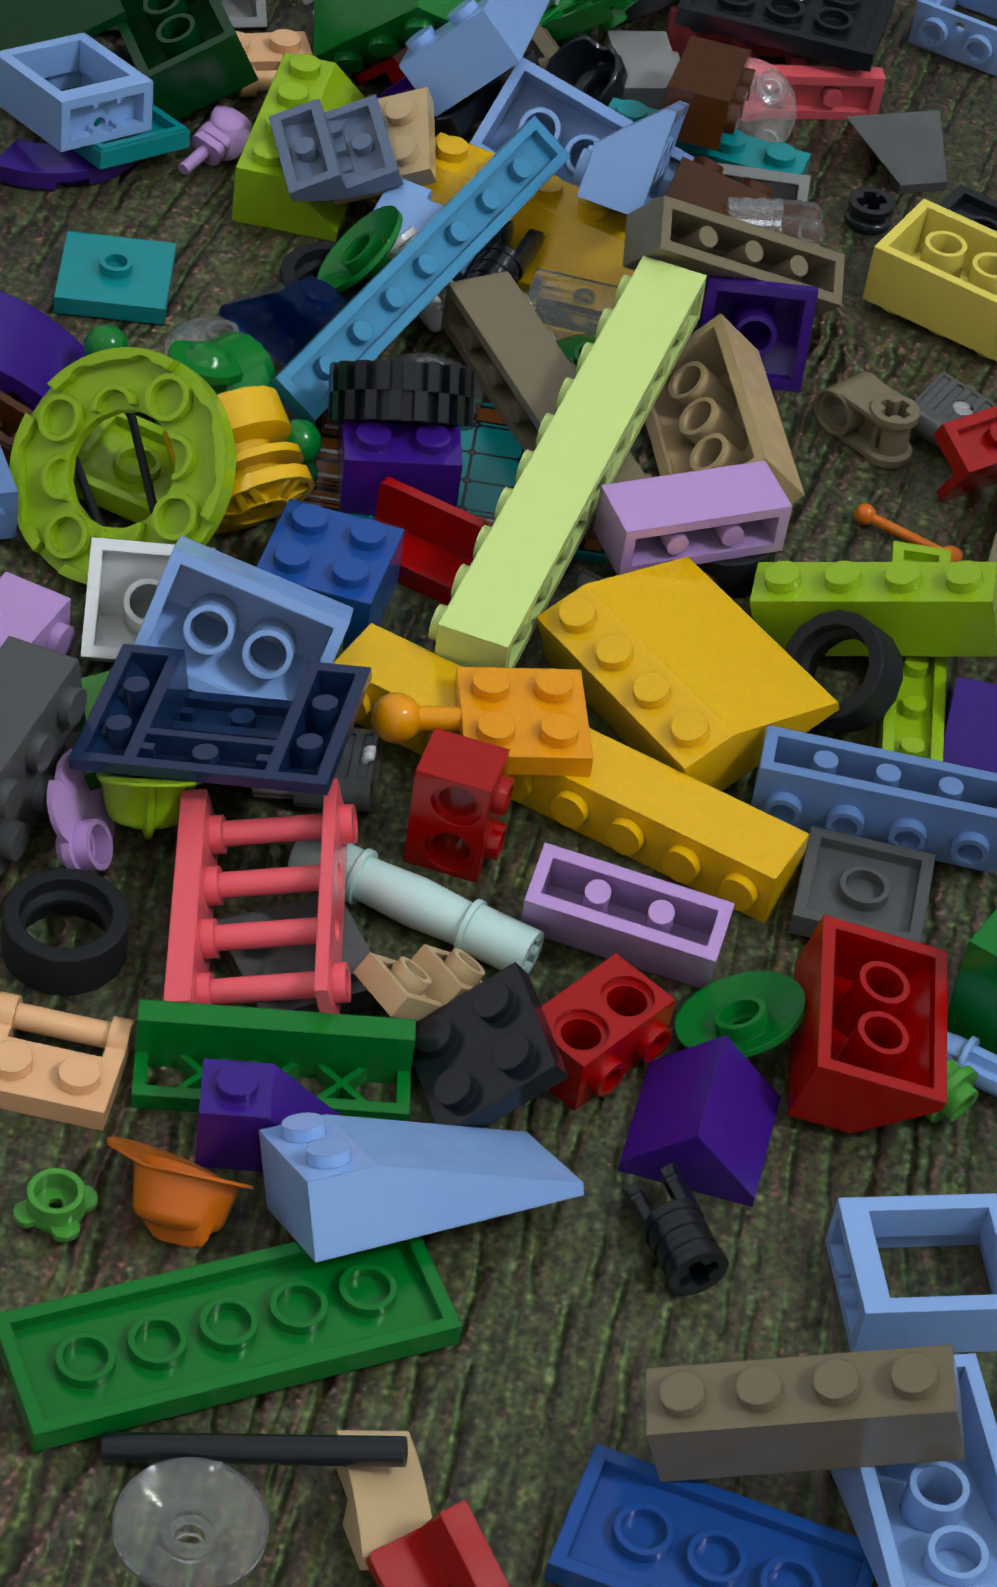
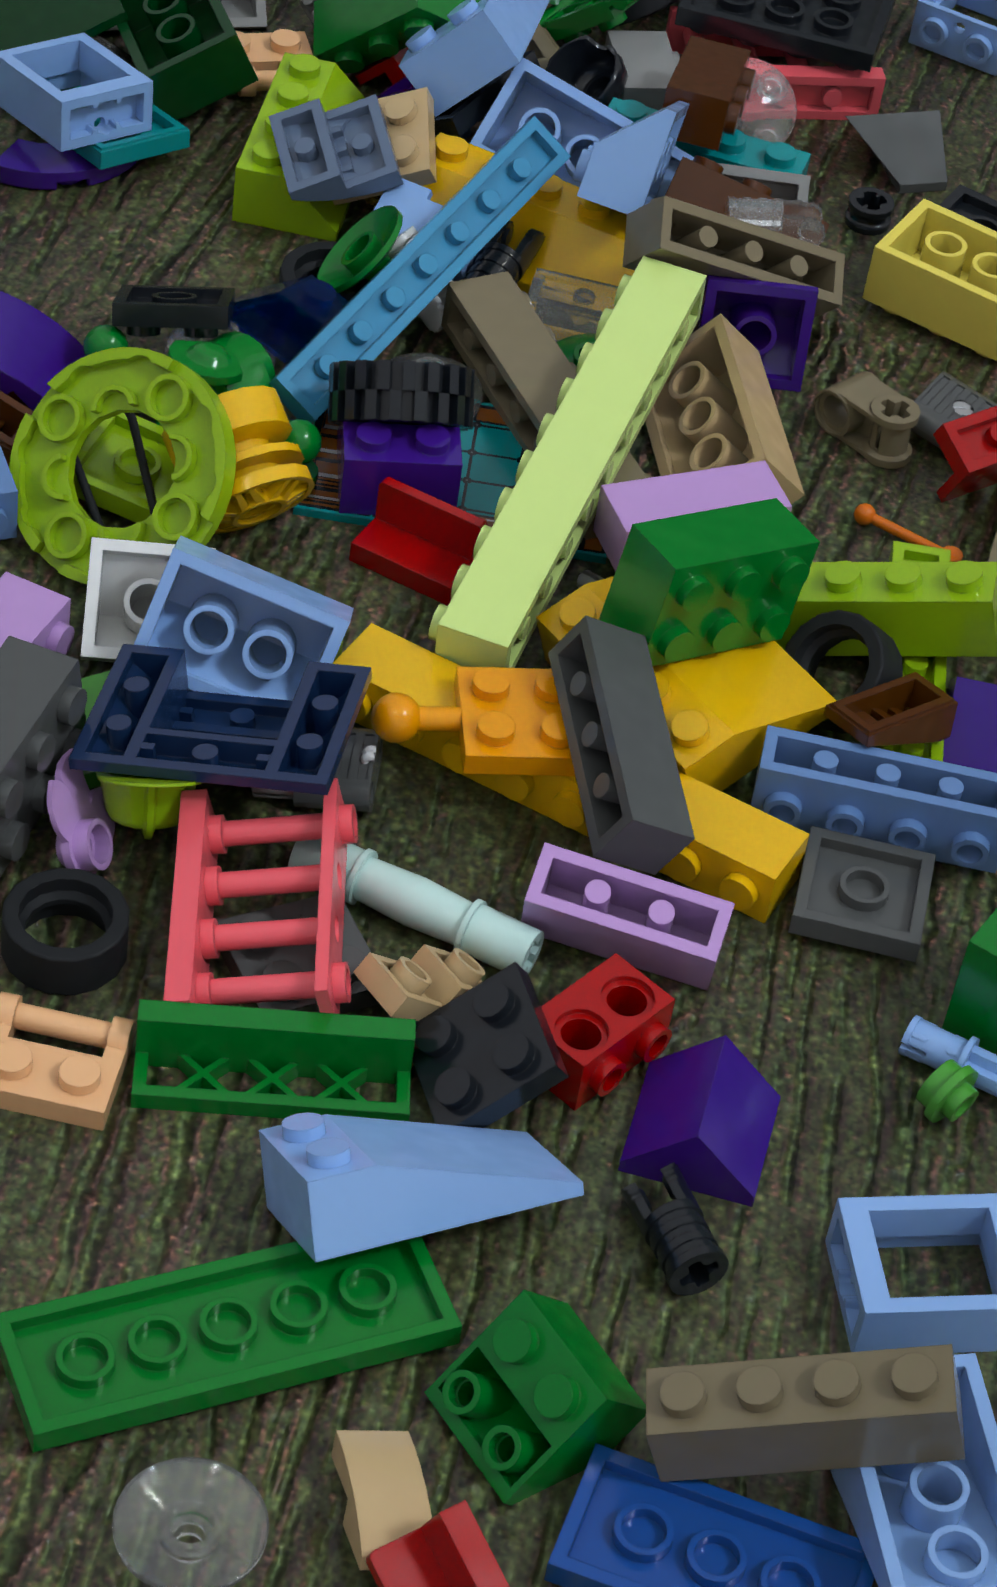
(61, 1189): bright green plate -> none
(115, 278): teal plate -> none
(153, 307): none -> black plate
(176, 1196): orange piece -> none
(218, 139): lavender piece -> none
(240, 1101): dark purple slope -> none
(257, 1449): black bar -> none
(339, 558): blue brick -> none
(457, 805): red brick -> none
(535, 1397): none -> green slope
(620, 746): none -> dark grey brick
(711, 579): none -> green brick
(748, 1007): green dish -> none
(870, 1029): red slope -> none
(896, 713): none -> reddish brown slope

